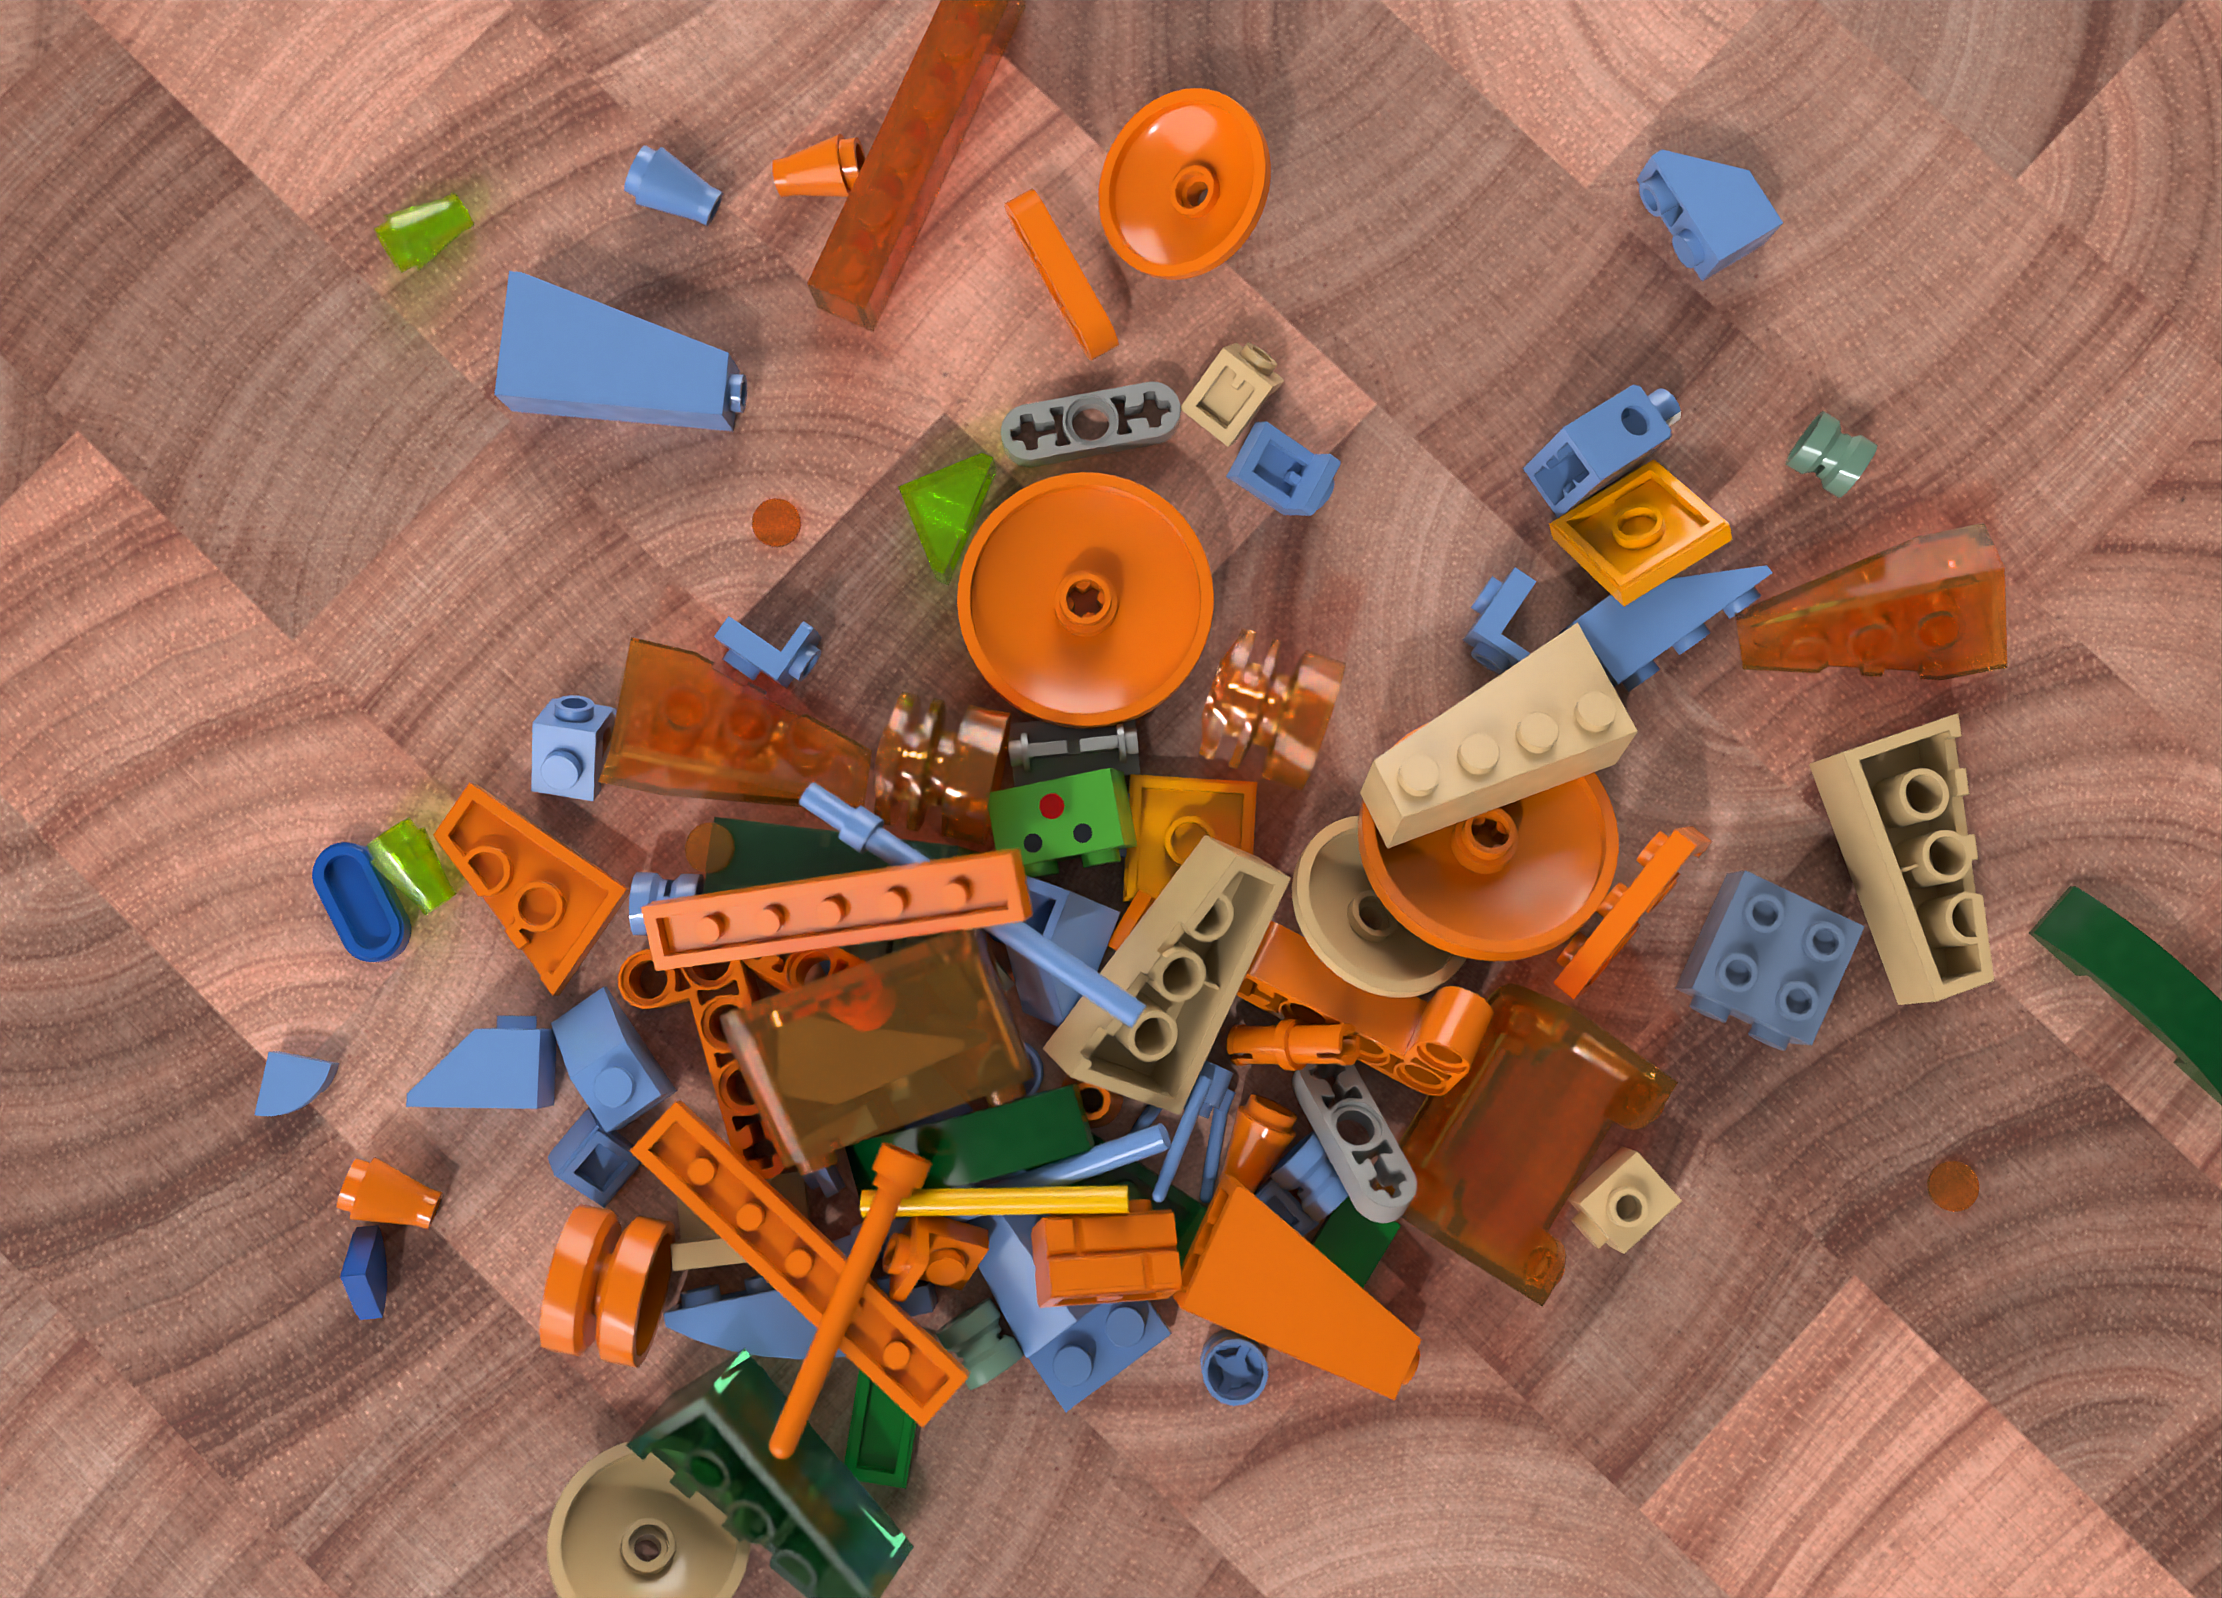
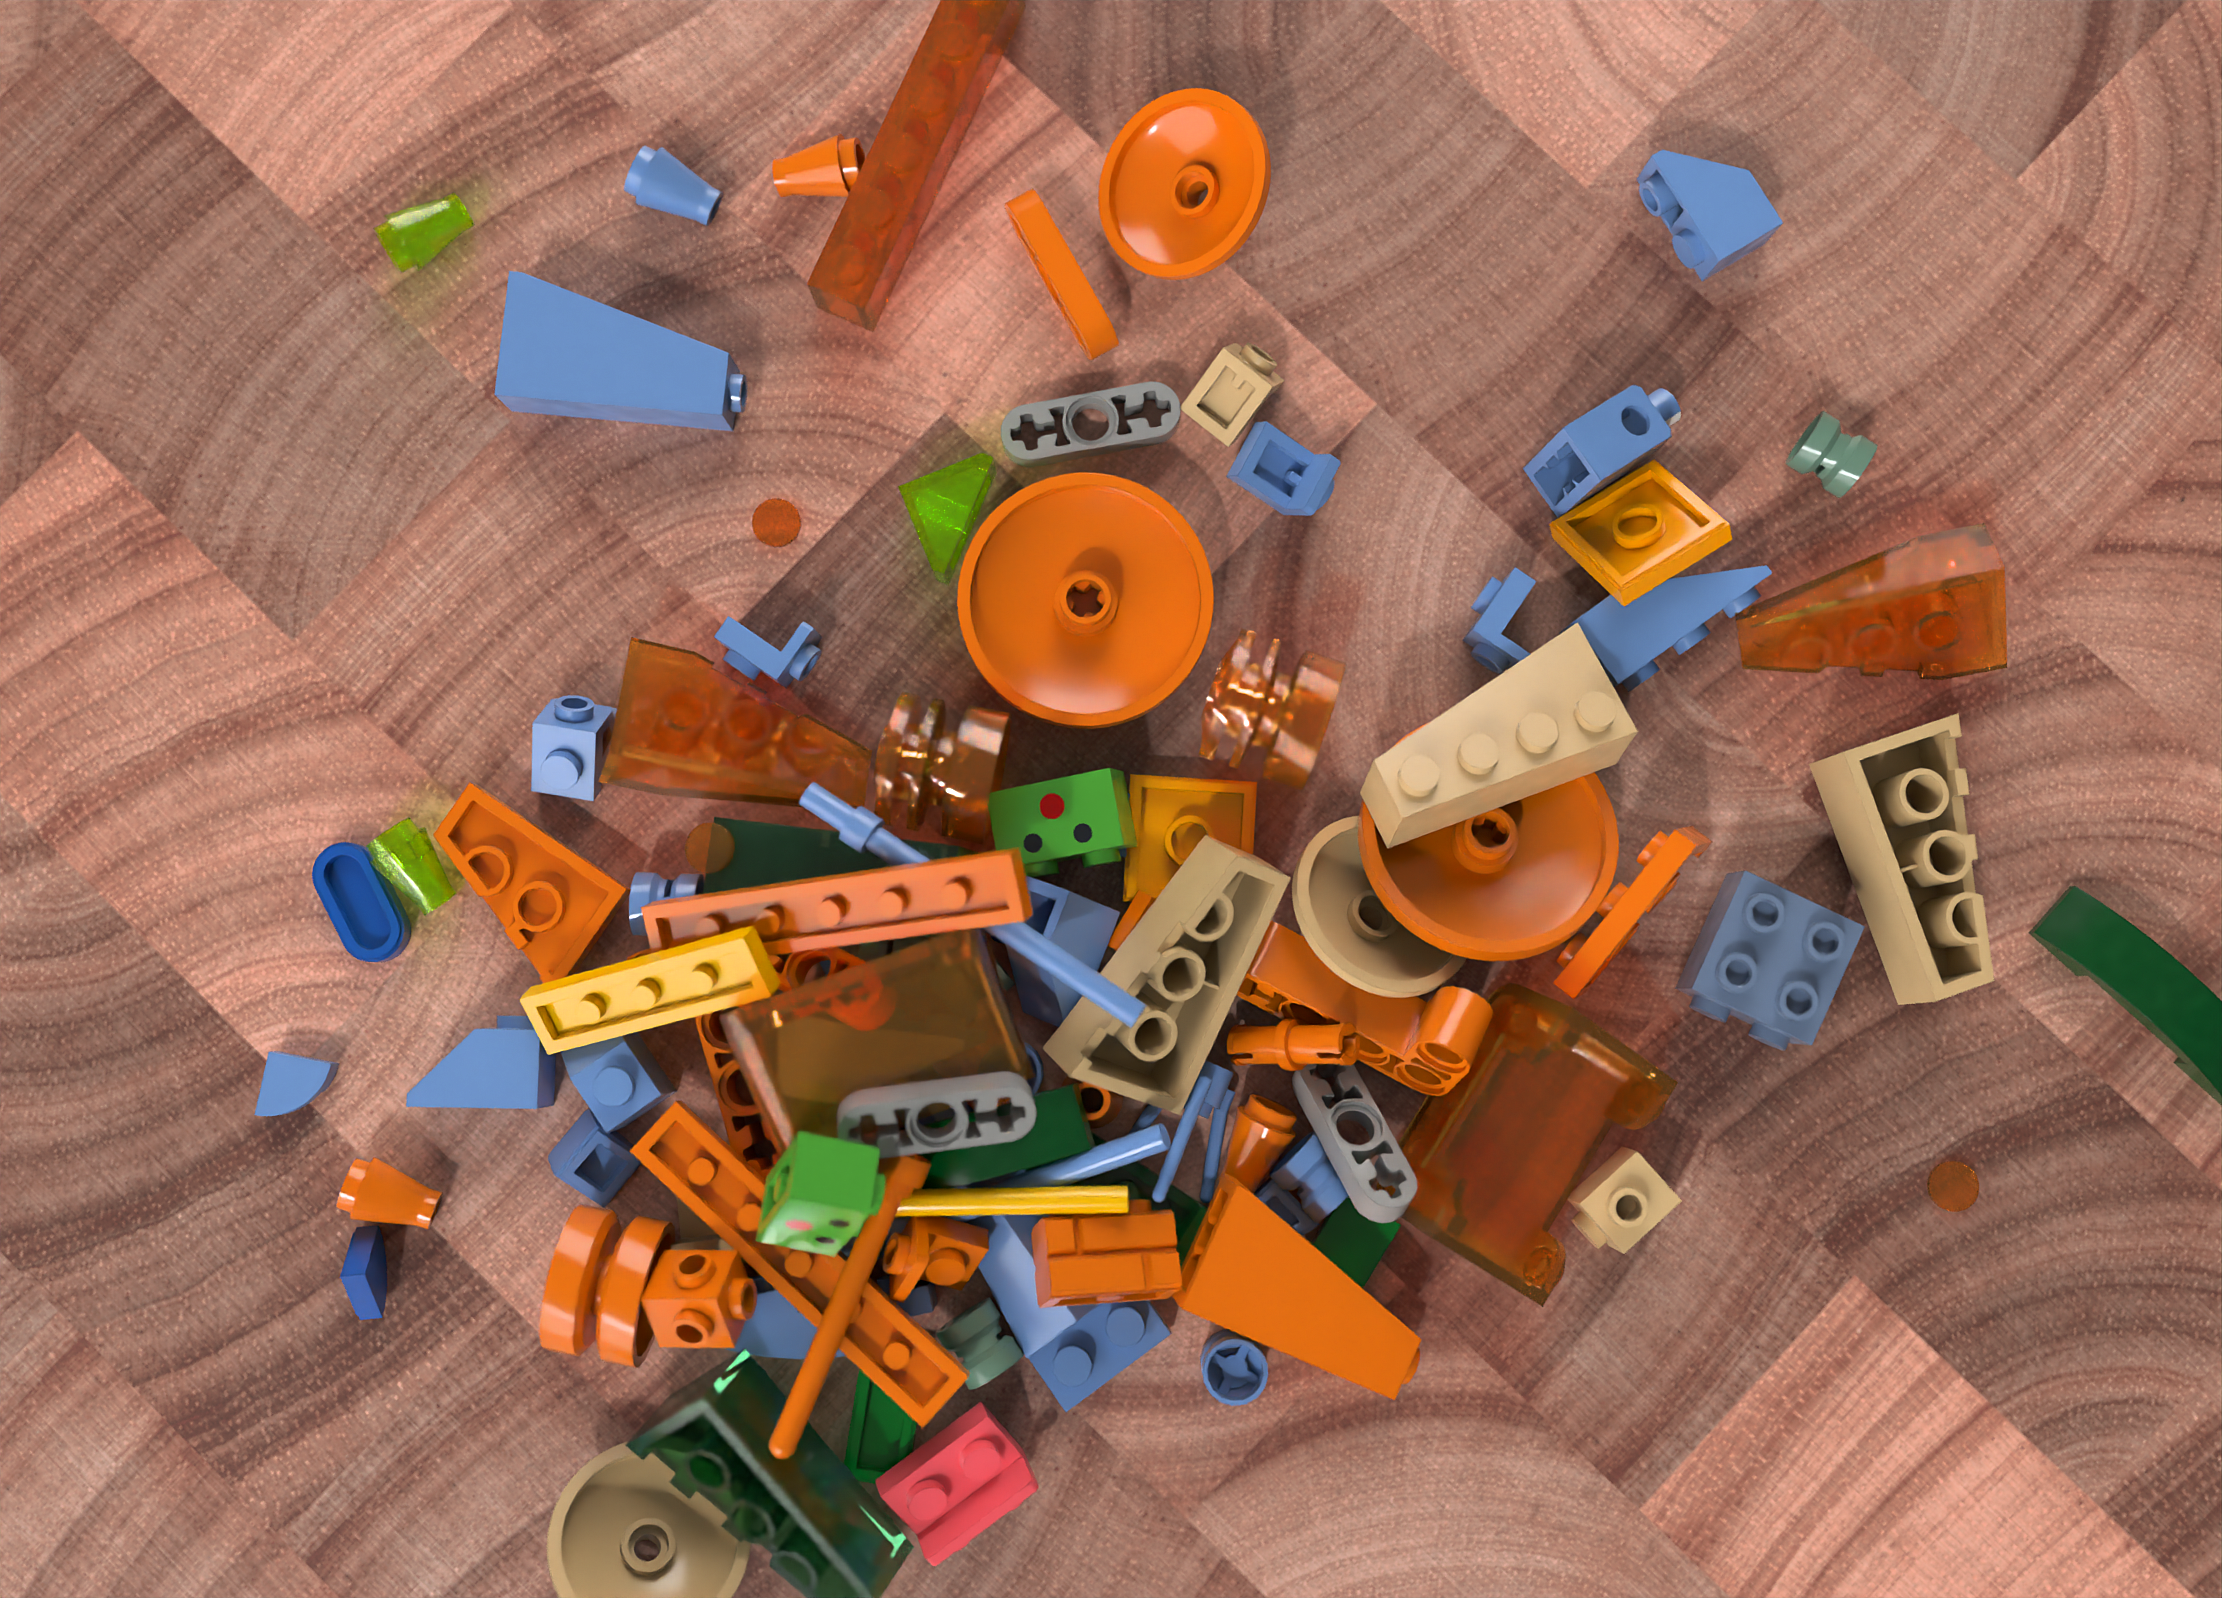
(651, 990): none -> yellow plate
(699, 1298): none -> orange brick
(820, 1194): none -> bright green brick
(954, 1091): none -> light grey beam
(958, 1483): none -> coral bracket
(1052, 752): light grey hinge -> none

